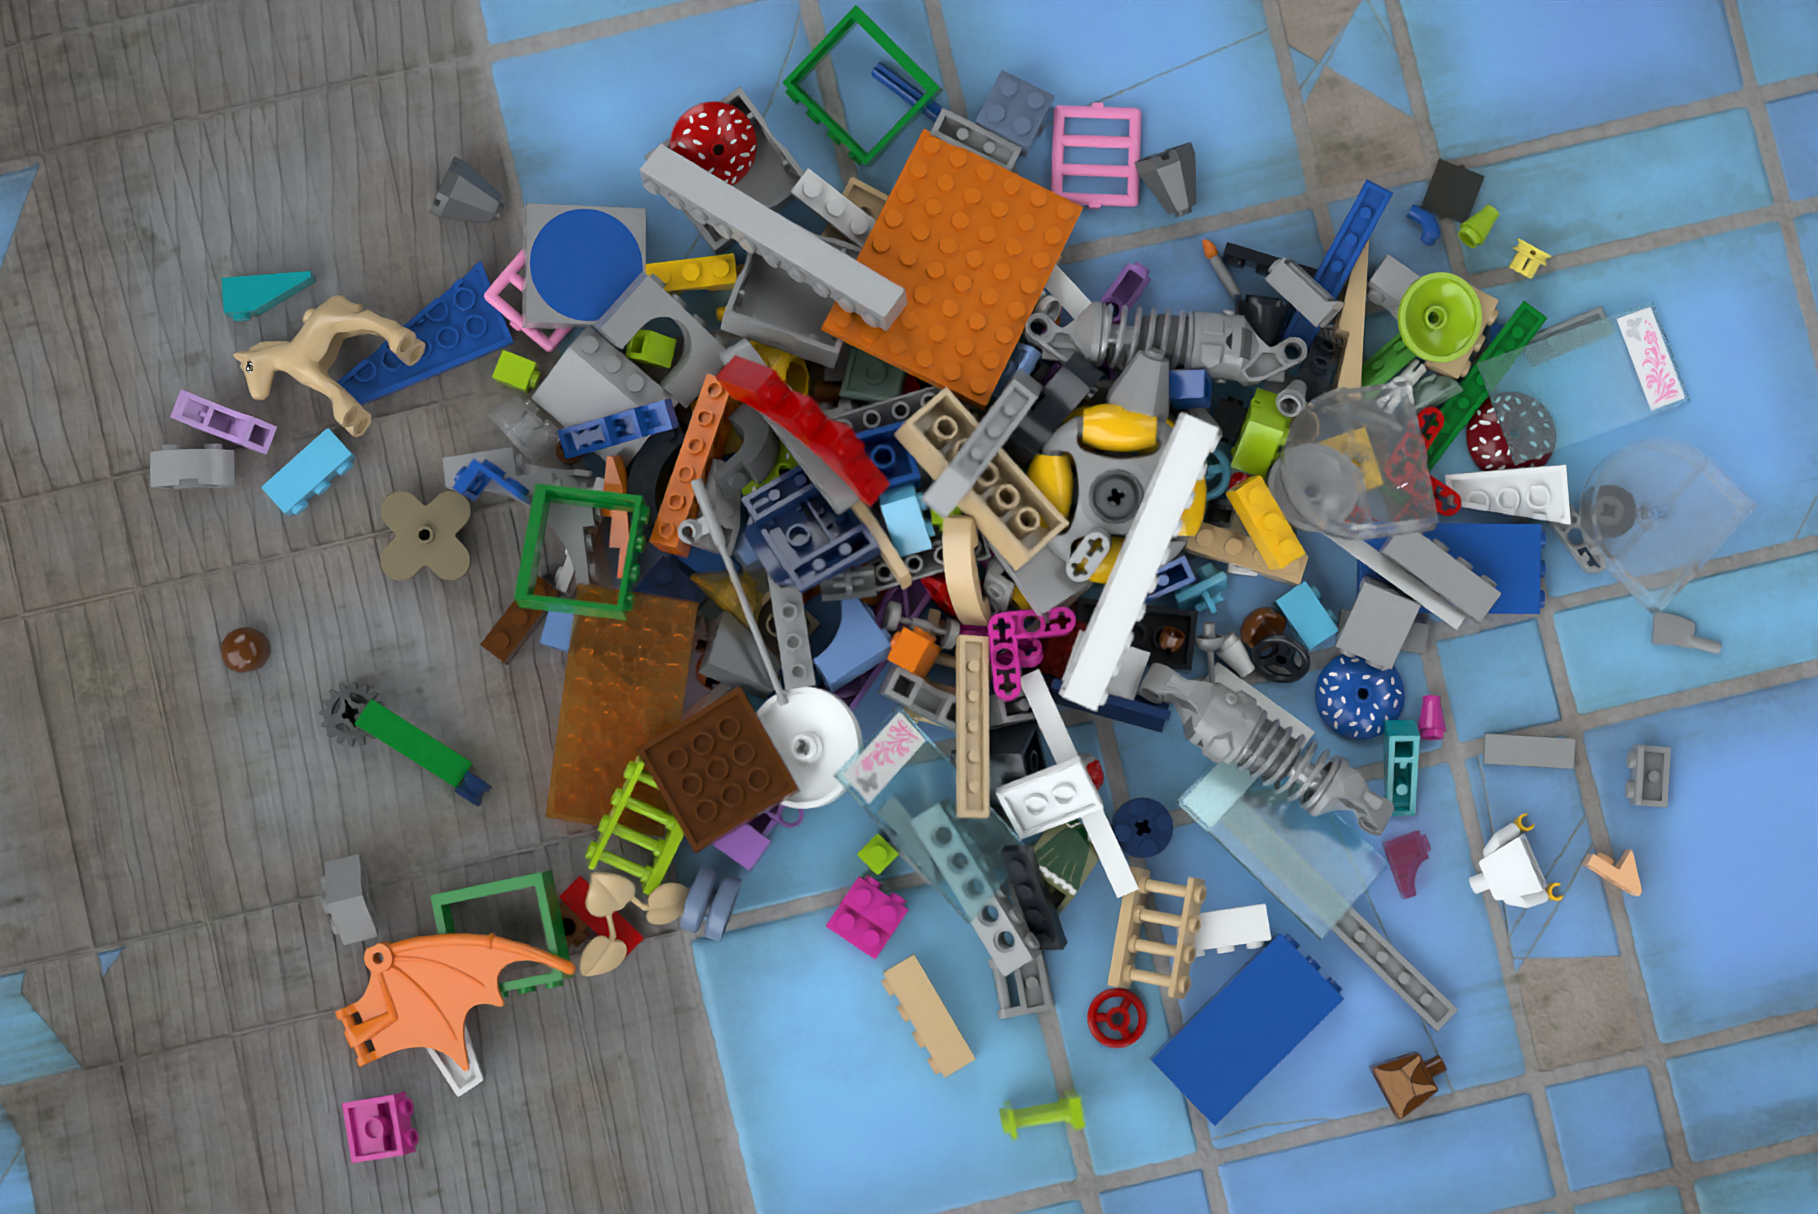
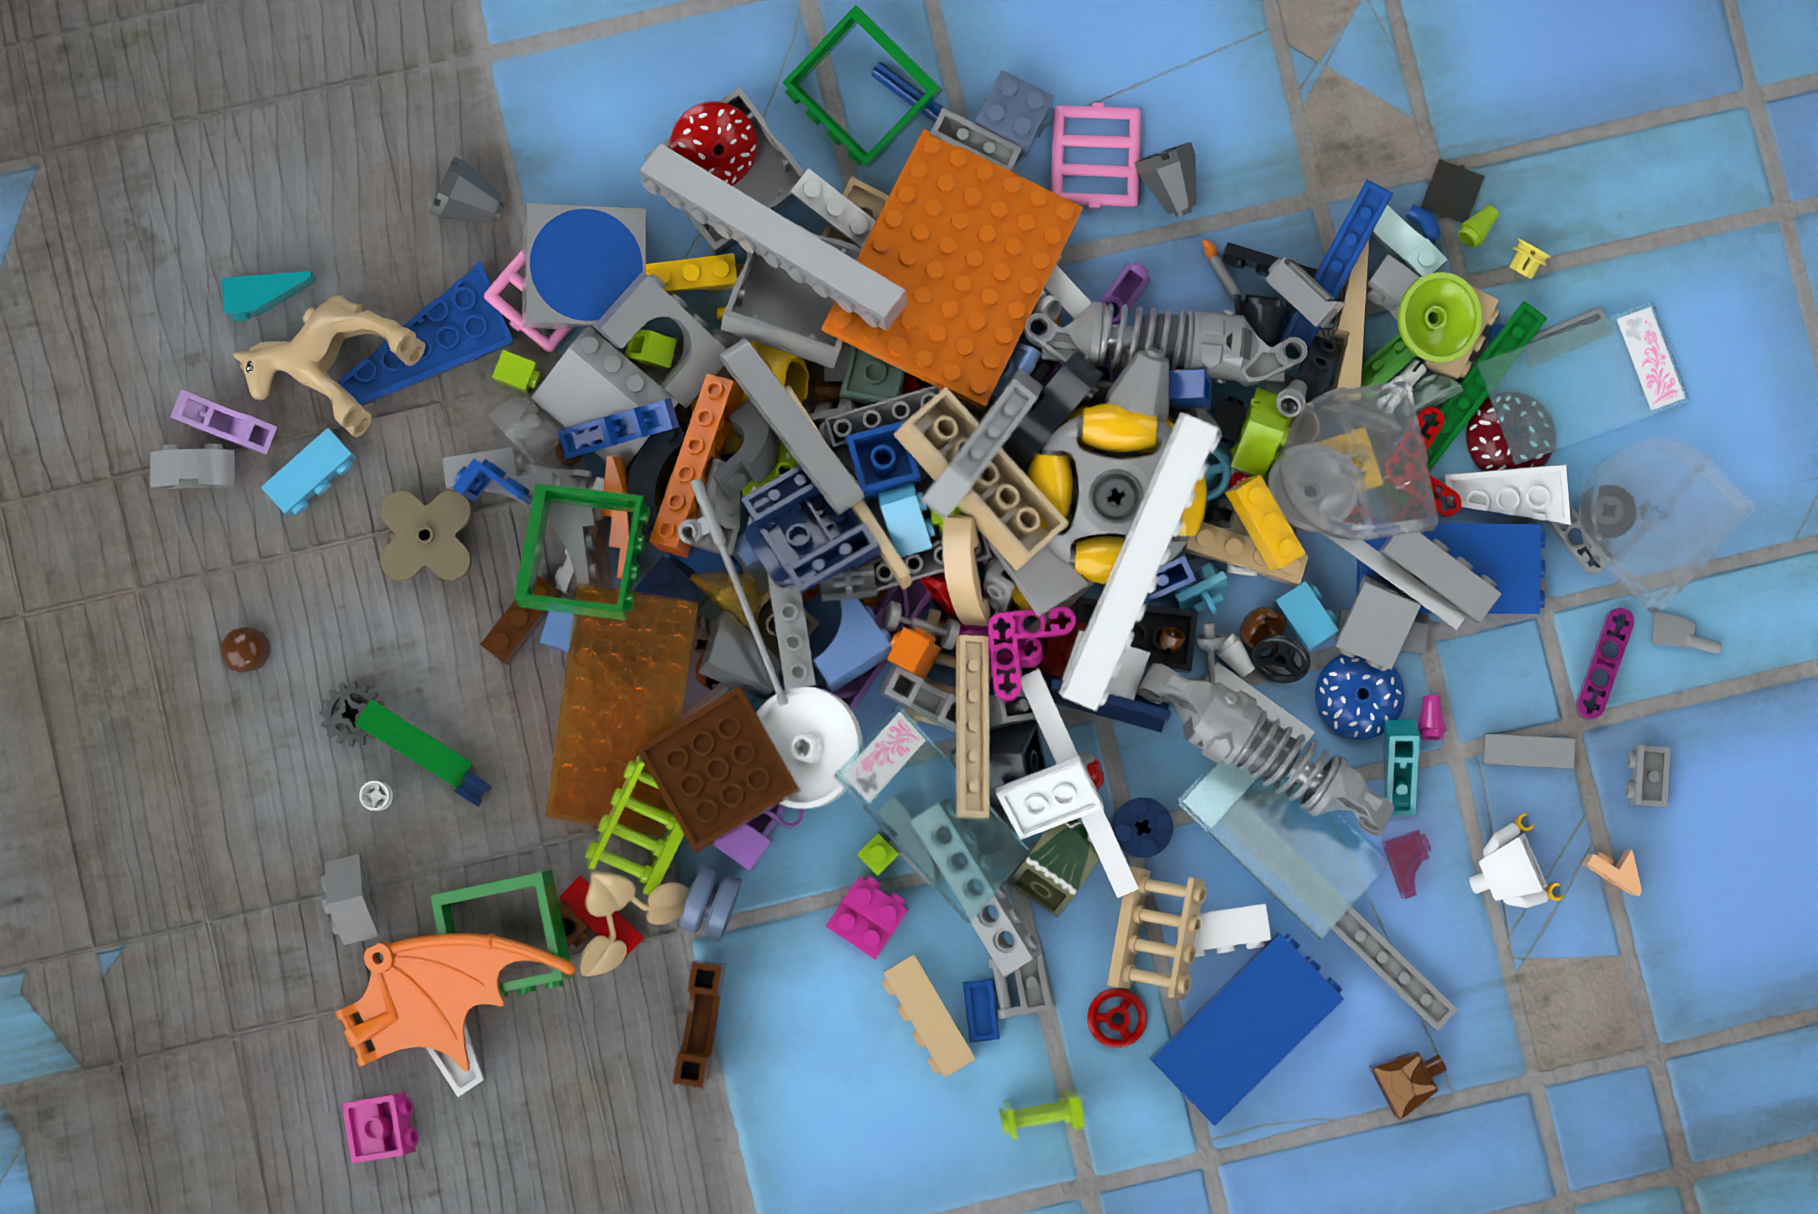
(371, 796): none -> white wheel
(696, 1051): none -> reddish brown arch
(802, 417): red arch -> none
(981, 1010): none -> blue tile
(1033, 896): black plate -> none
(1083, 551): light grey beam -> none
(1407, 244): none -> light aqua slope
(1609, 665): none -> magenta beam

